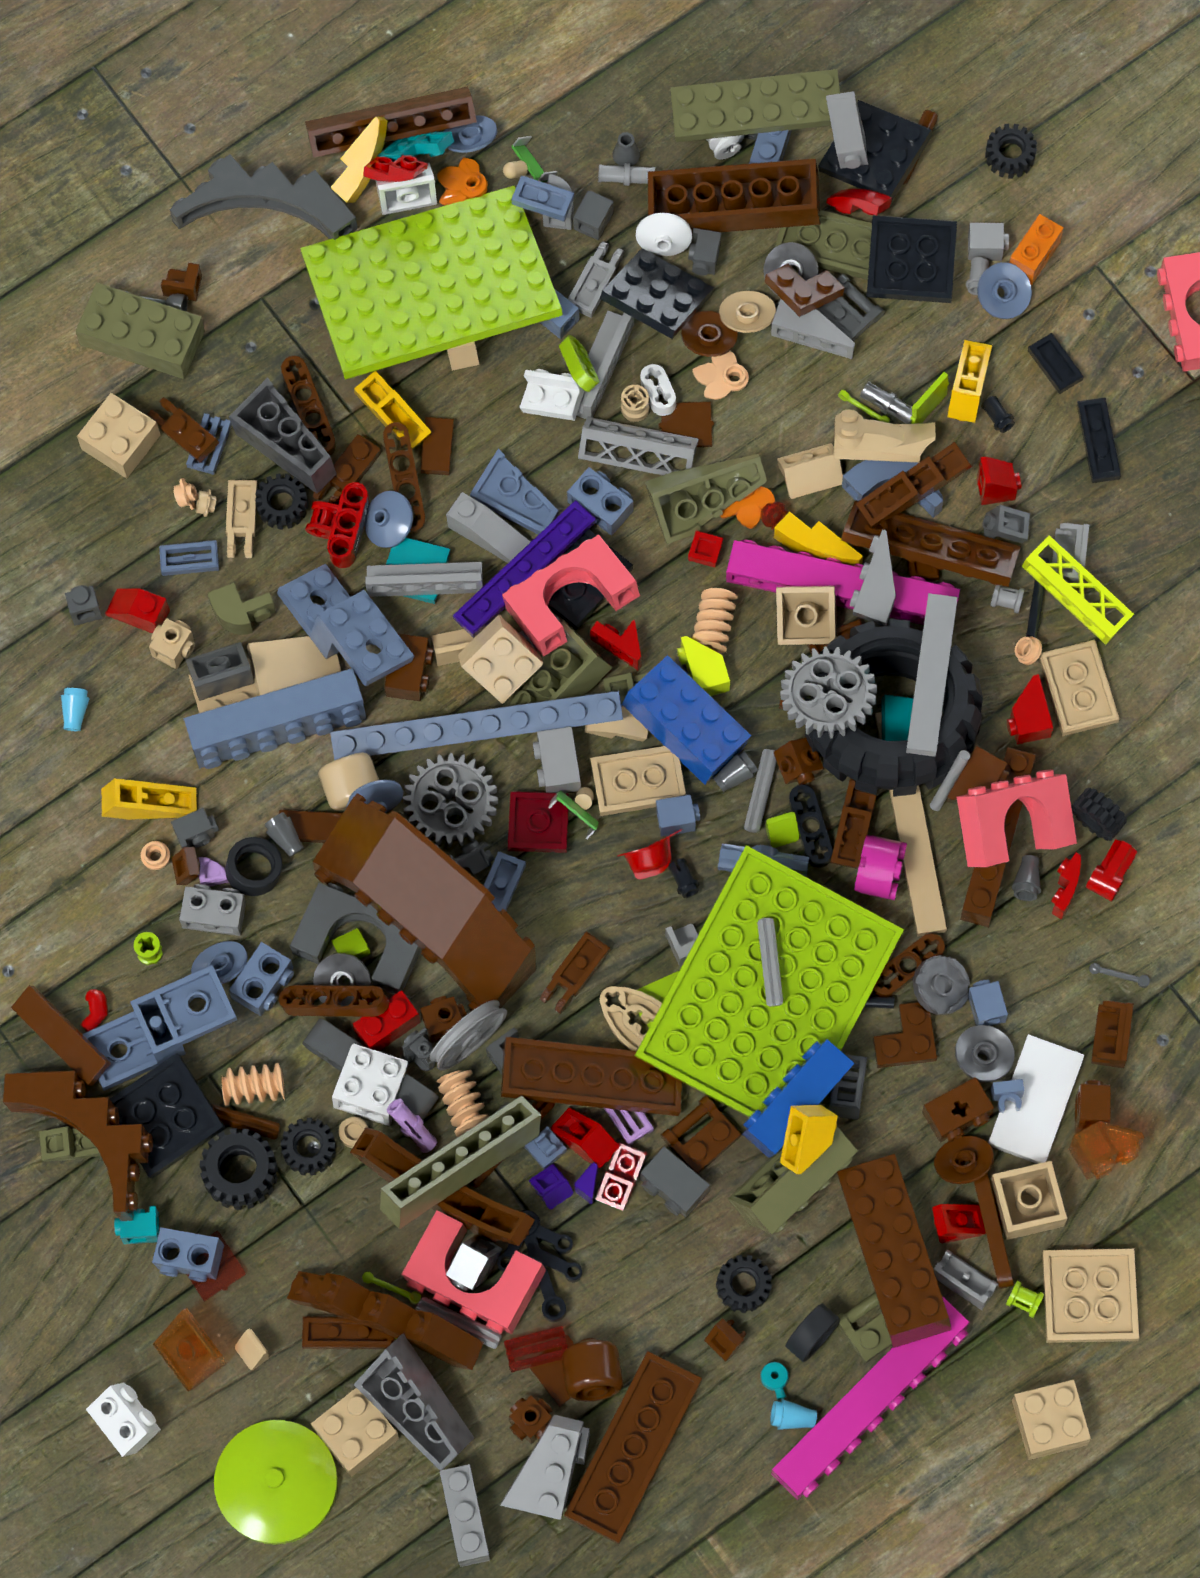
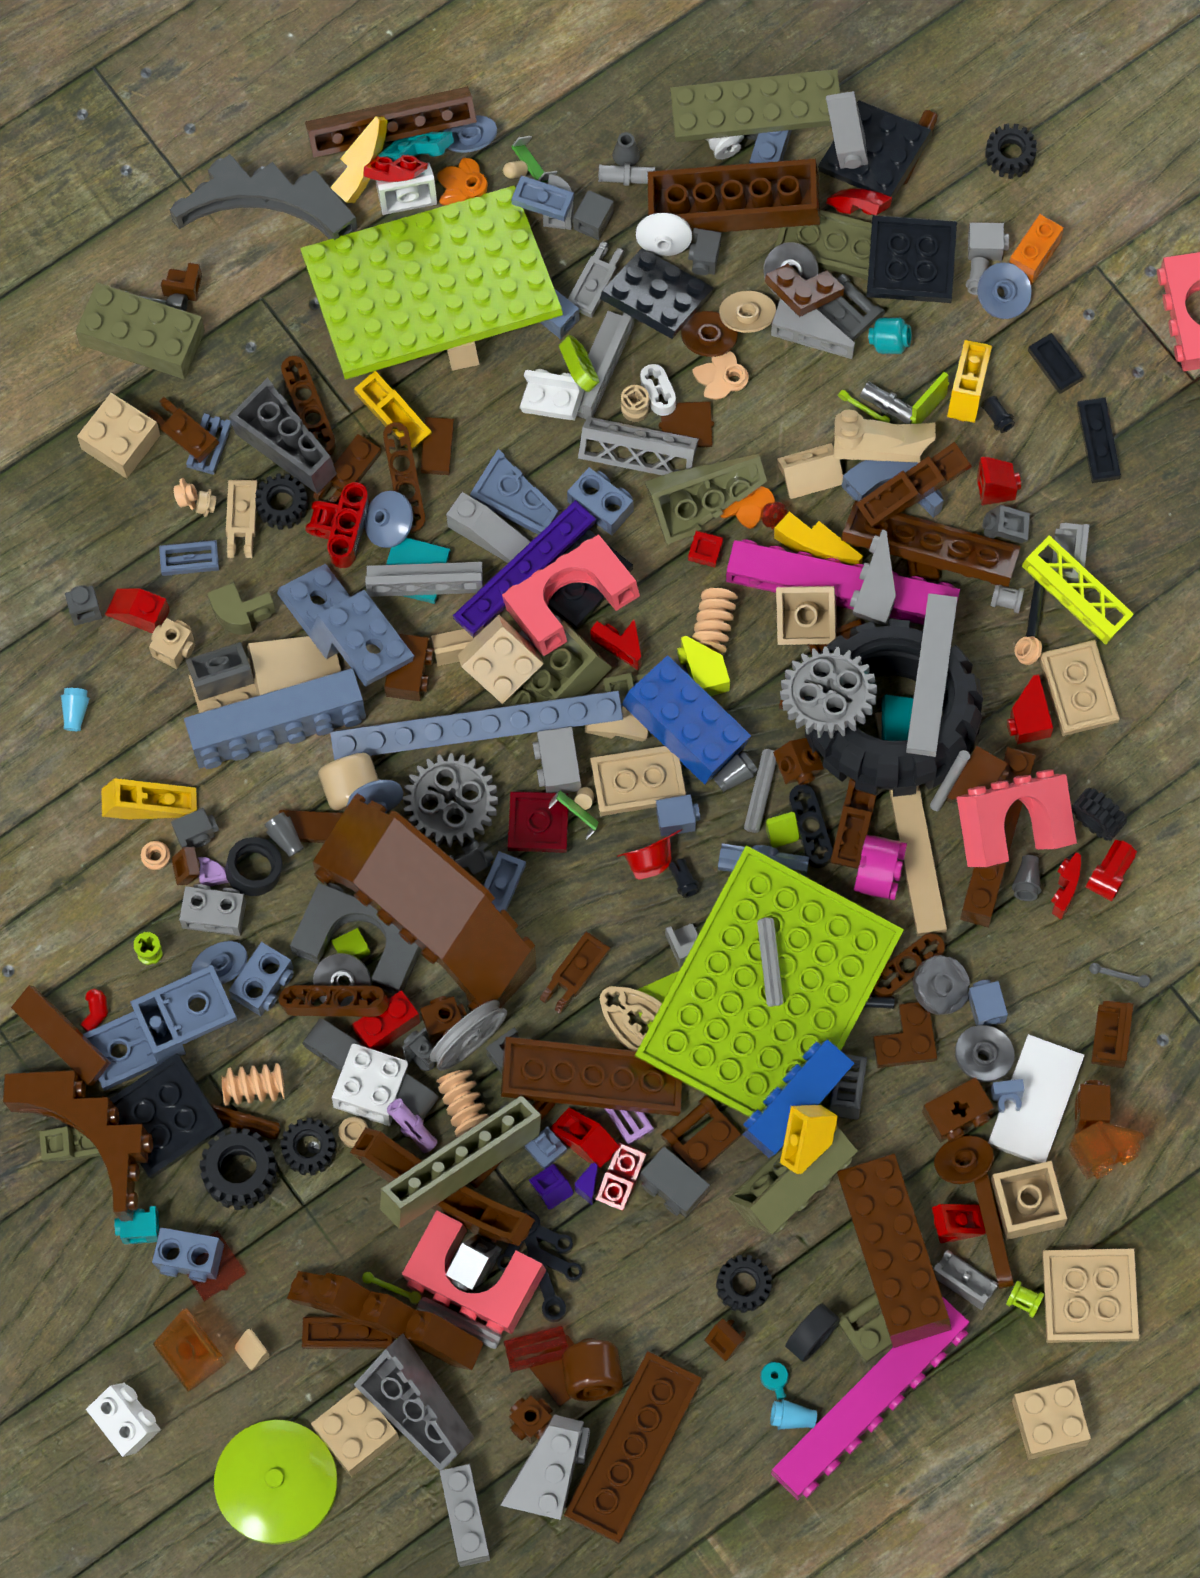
(890, 335): none -> teal head

